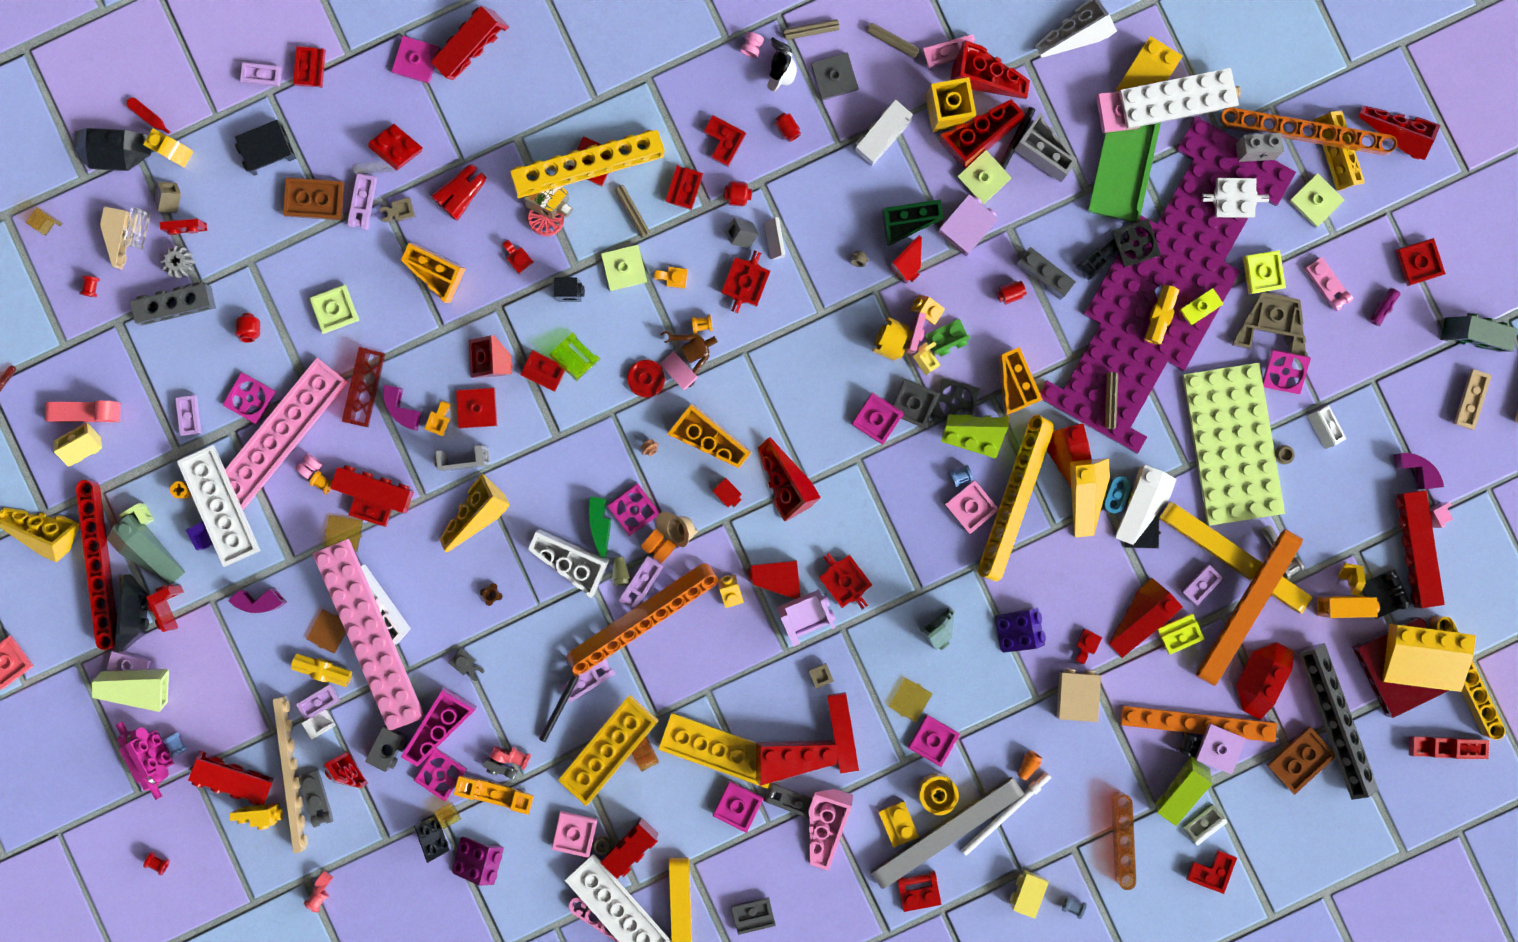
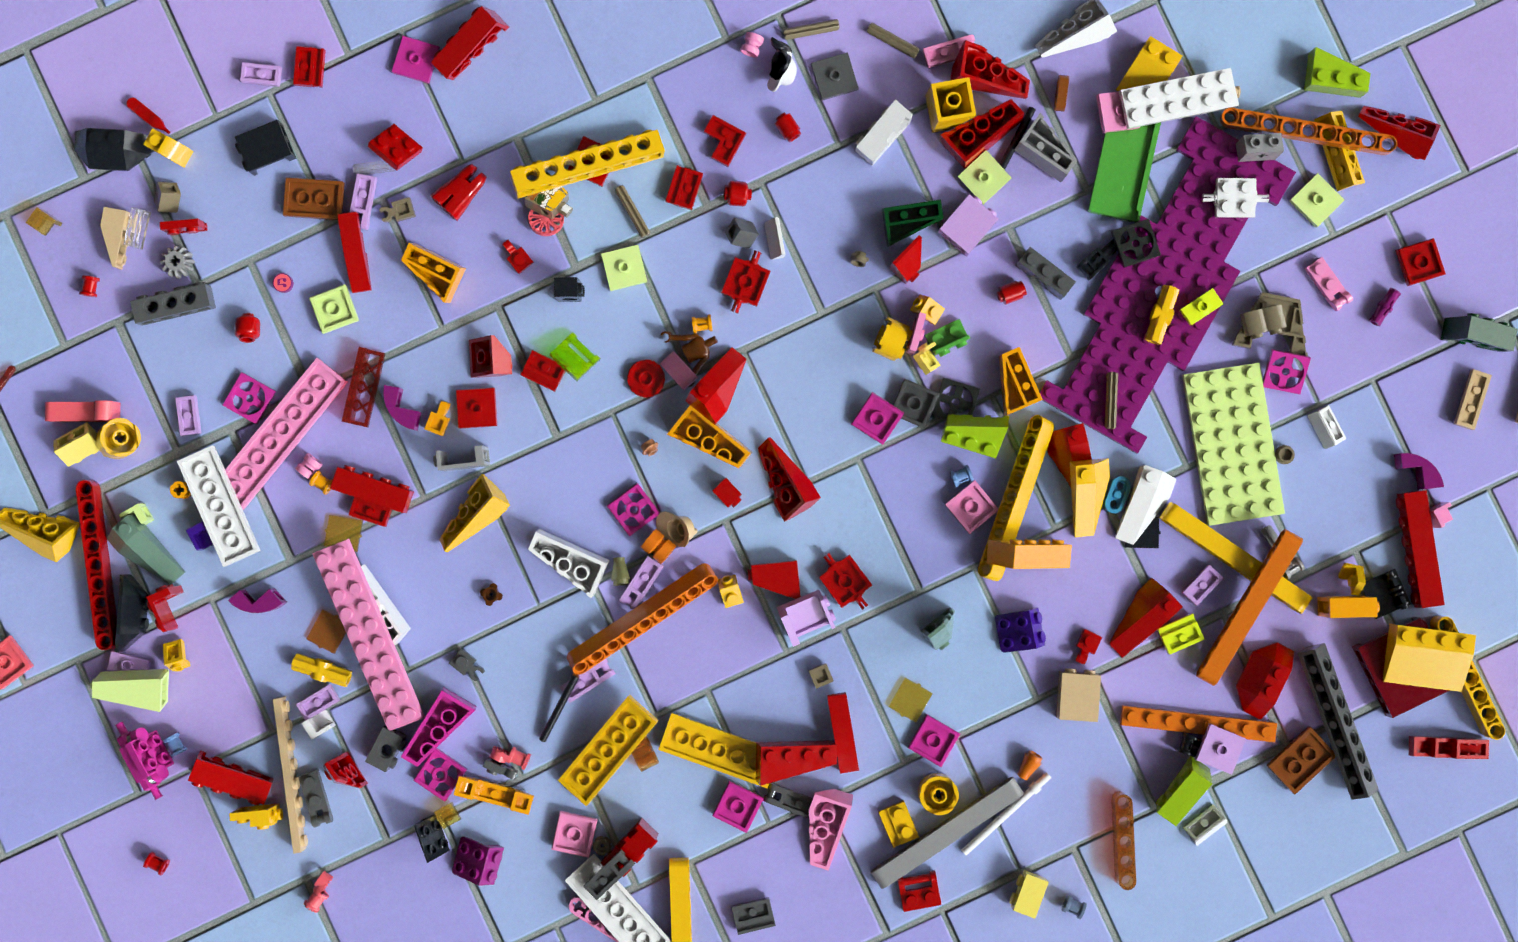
(123, 429): none -> yellow brick
(175, 655): none -> yellow bracket
(283, 283): none -> tile
(354, 252): none -> red slope
(599, 525): green slope -> none
(608, 875): none -> dark grey plate
(675, 277): light orange plate -> none
(715, 390): none -> red wedge
(1029, 553): none -> light orange wedge
(1061, 93): none -> dark orange beam
(1217, 876): red plate -> none
(1263, 320): none -> dark tan brick
(1264, 272): neon yellow plate -> none
(1334, 76): none -> lime wedge

